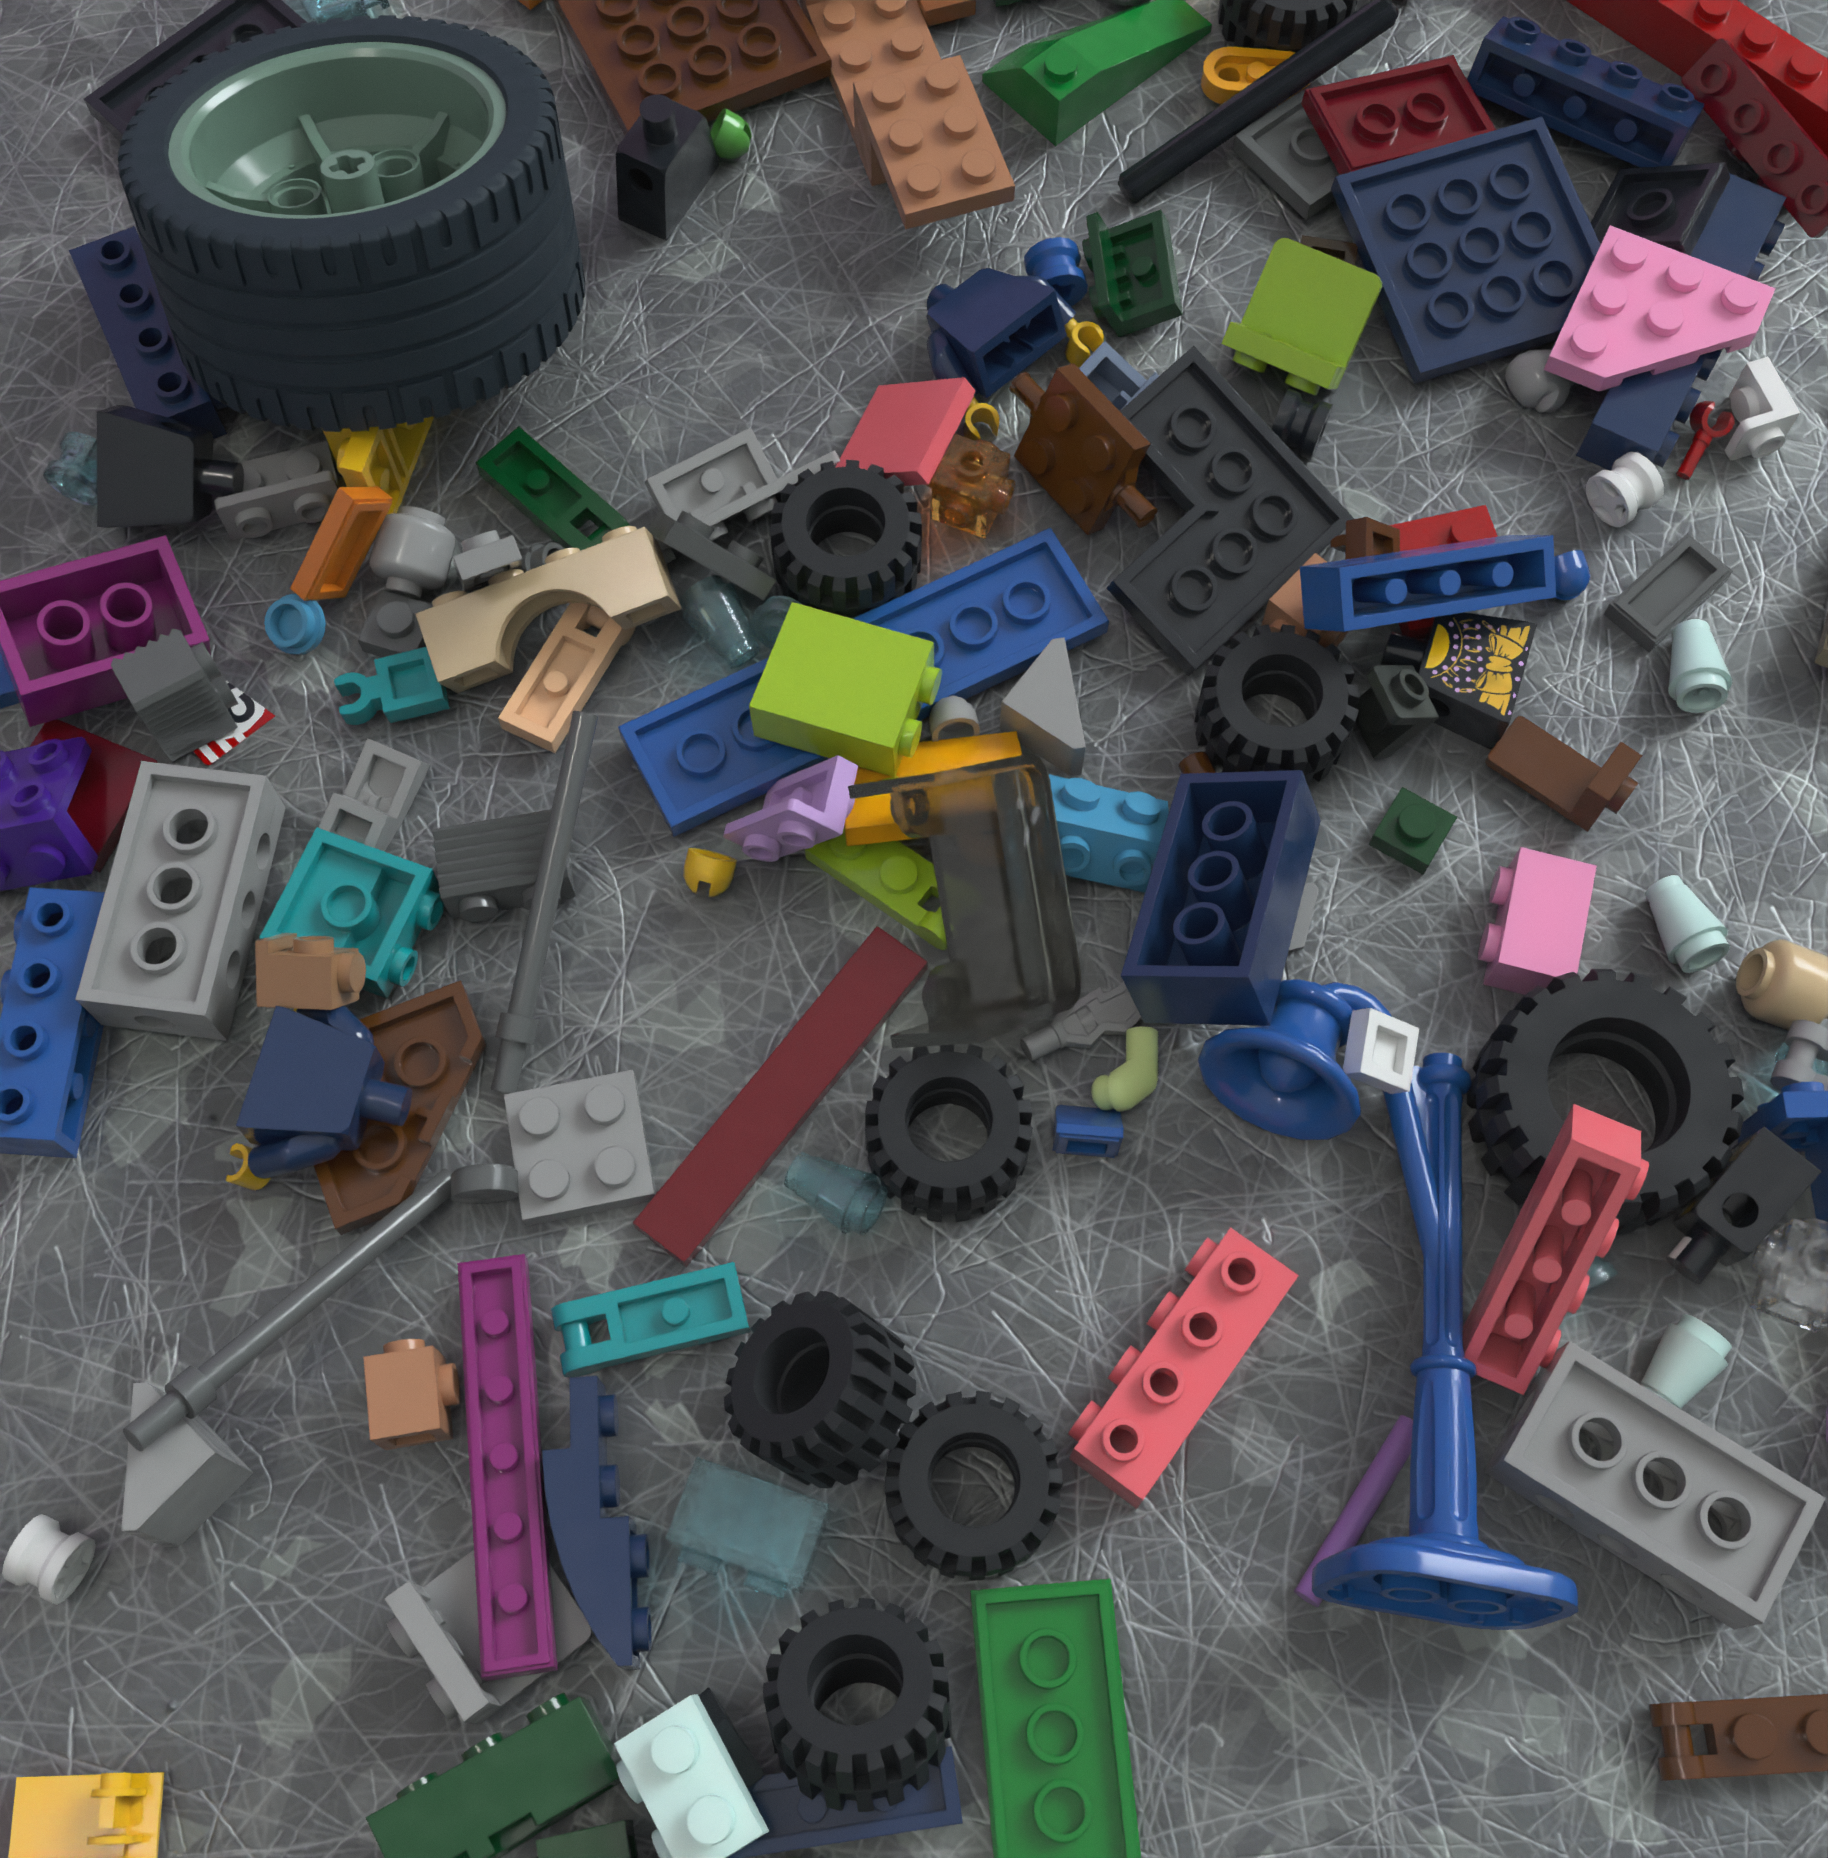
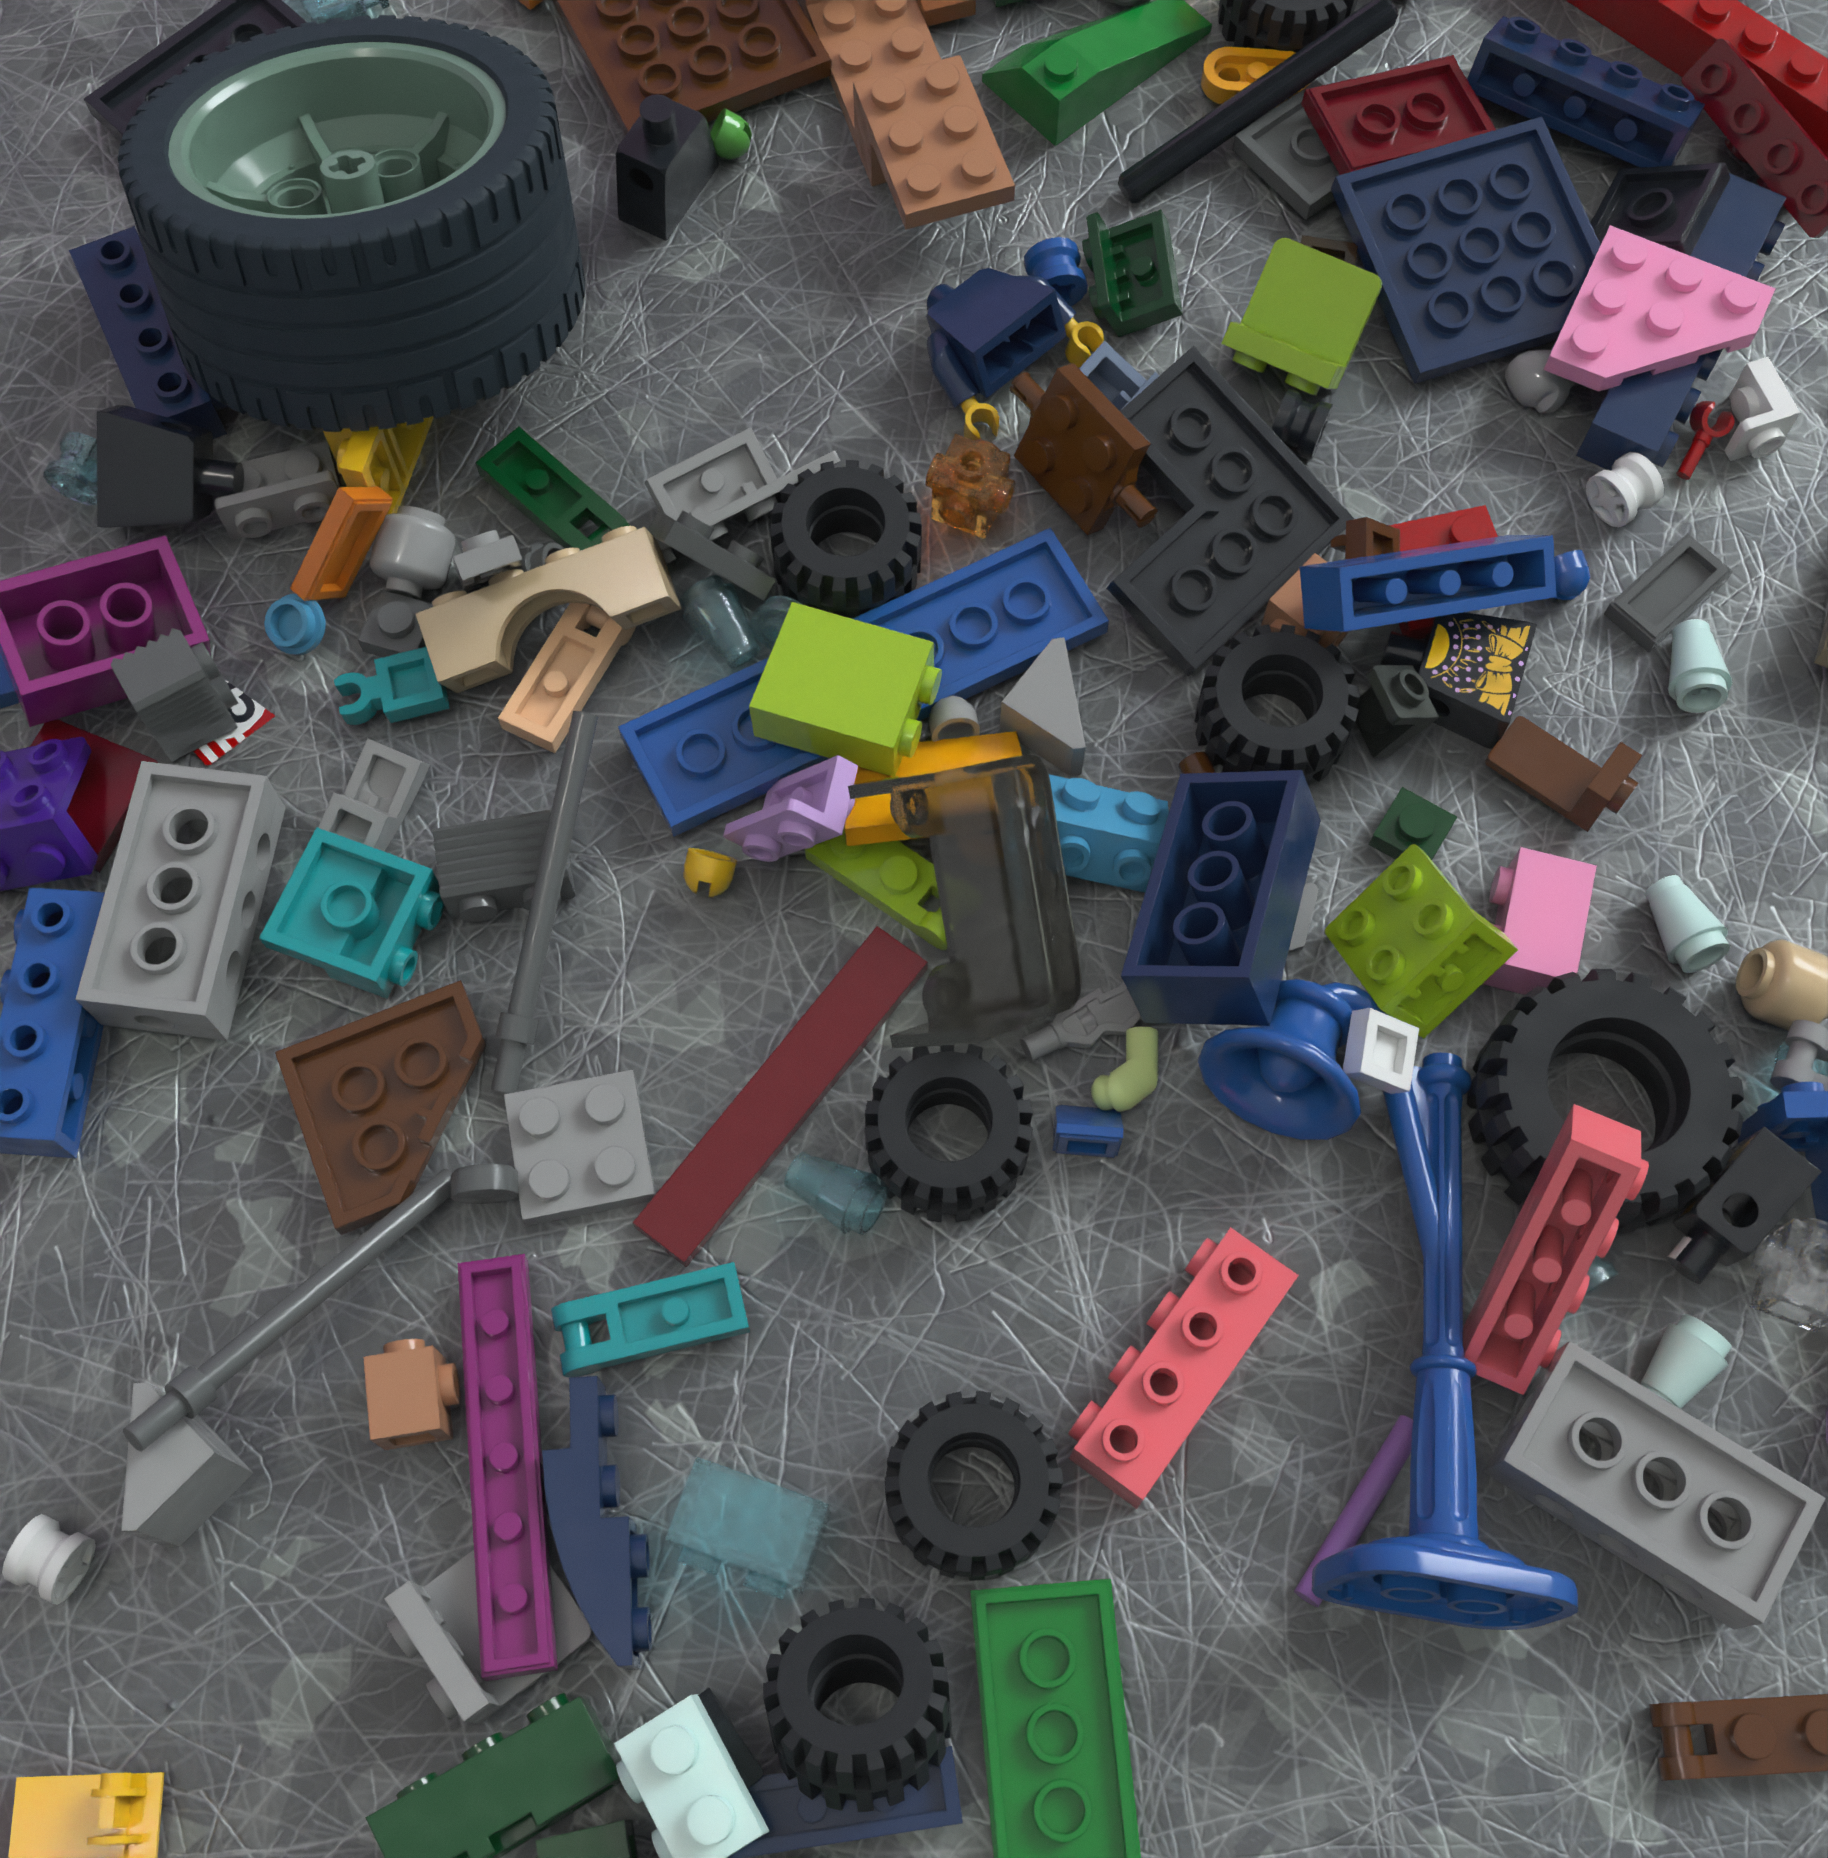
(307, 972): medium nougat brick -> none
(312, 1094): dark blue torso -> none
(860, 1400): black tyre -> none
(909, 428): coral tile -> none
(1417, 942): none -> lime bracket

